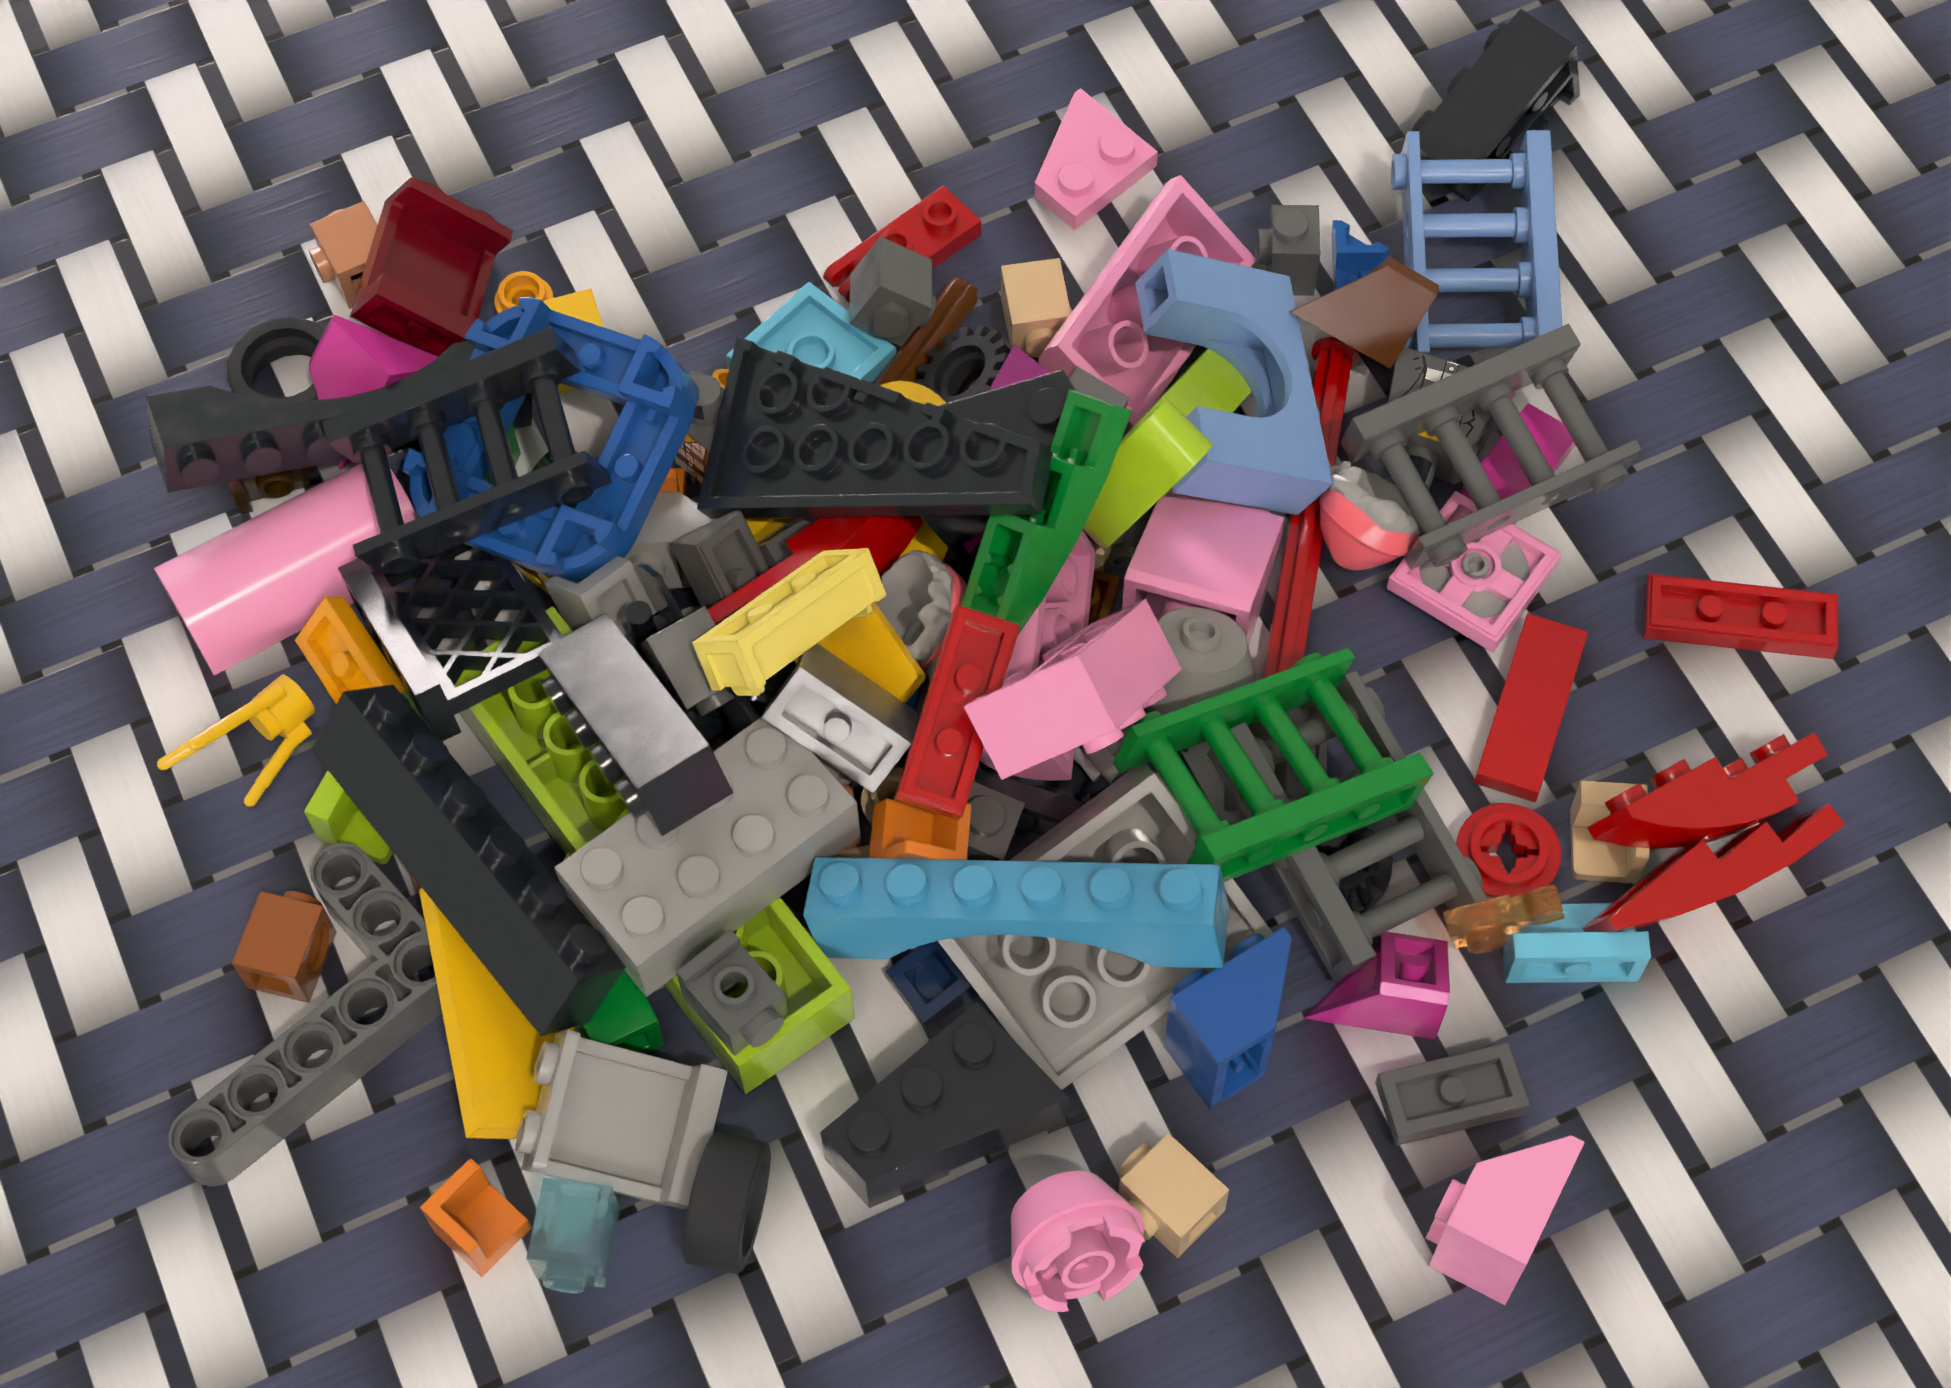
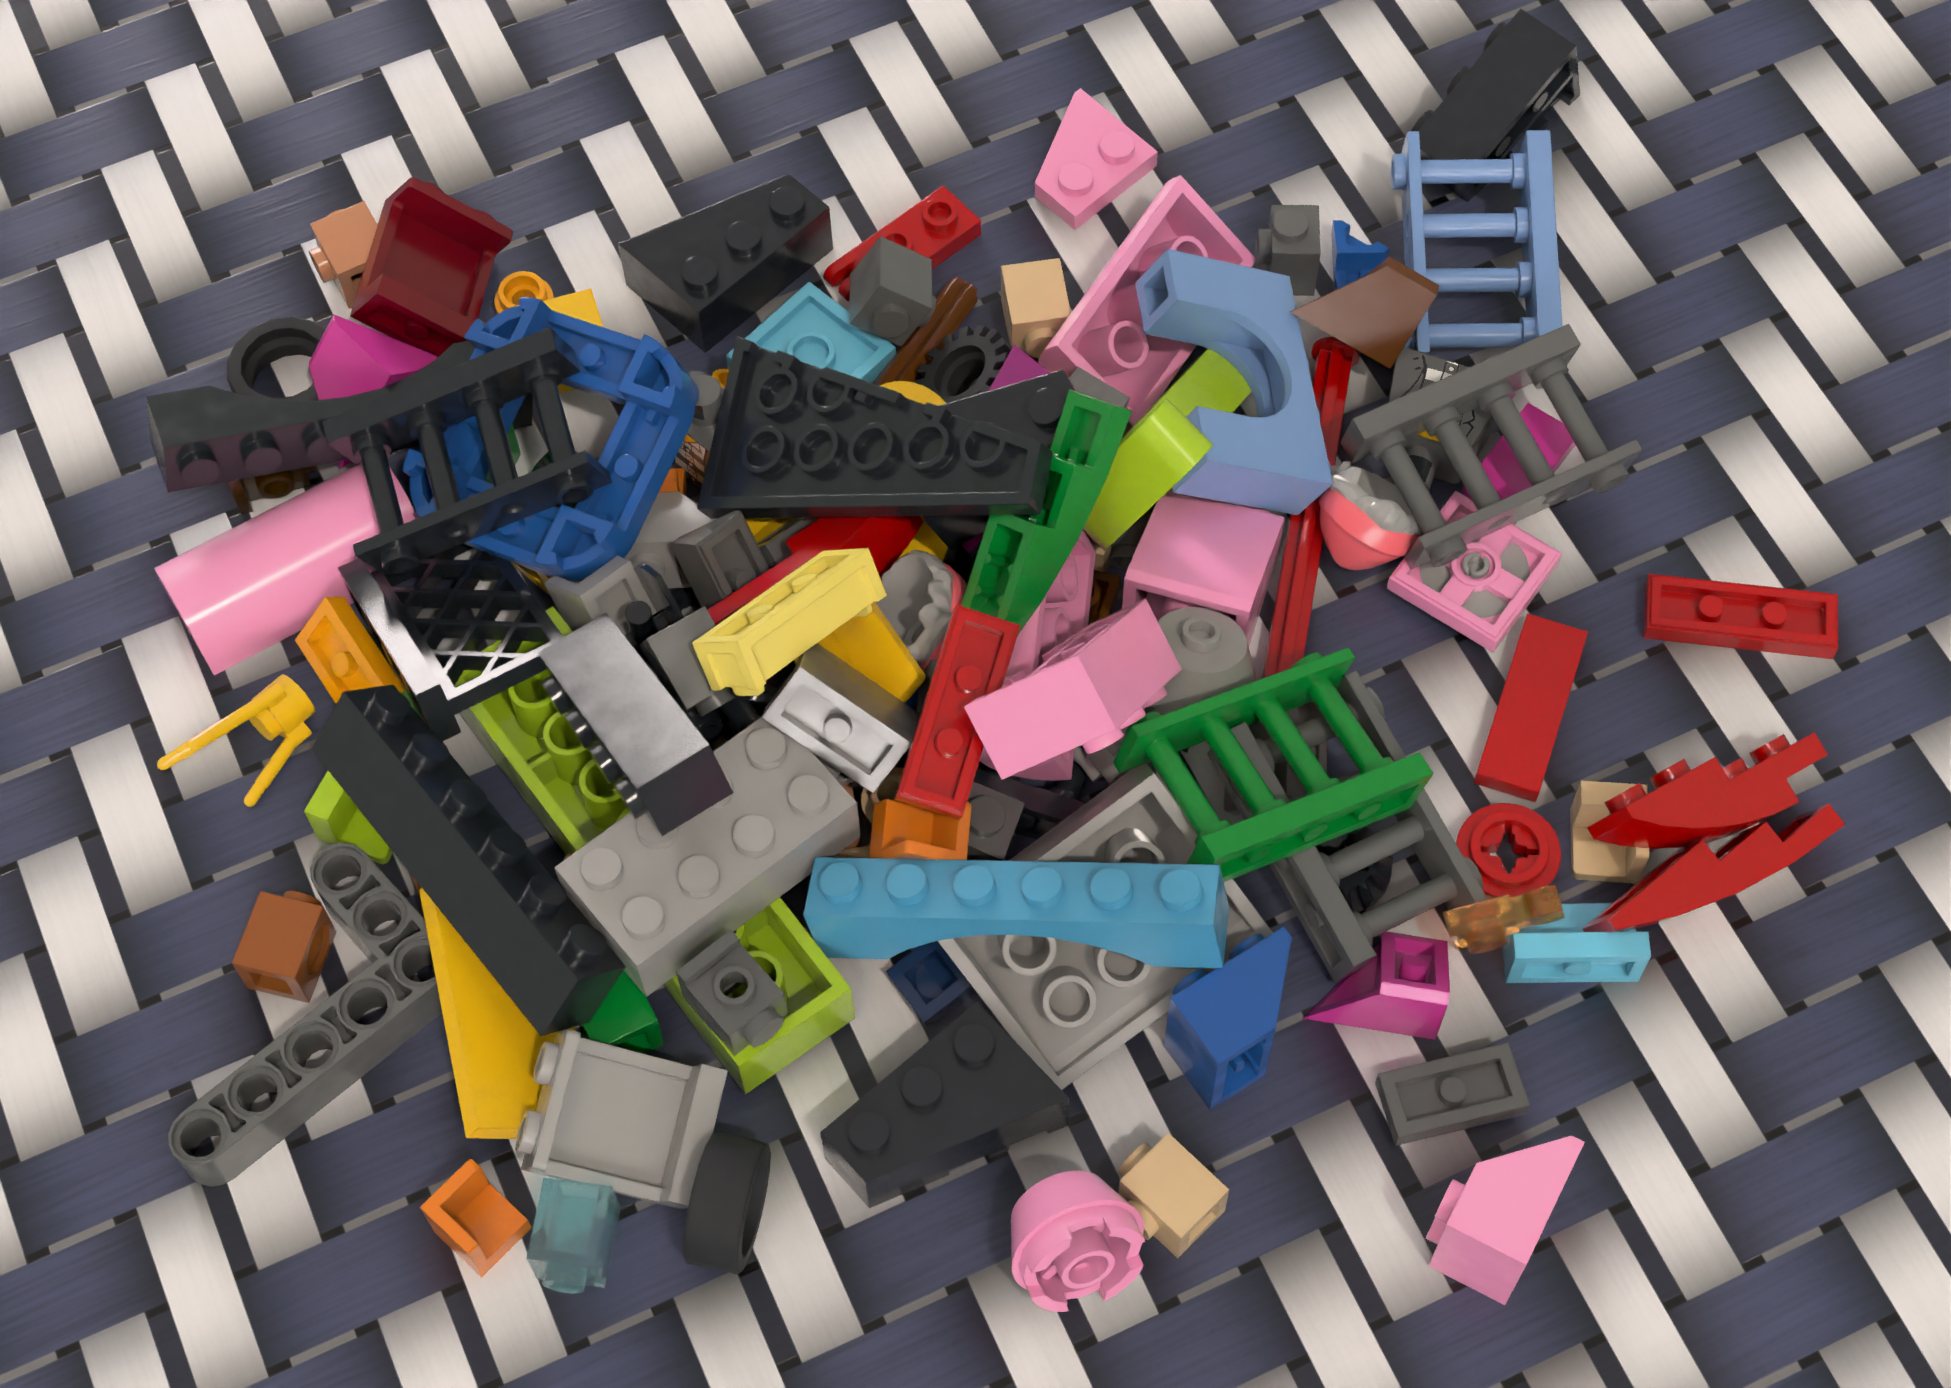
(728, 258): none -> black wedge

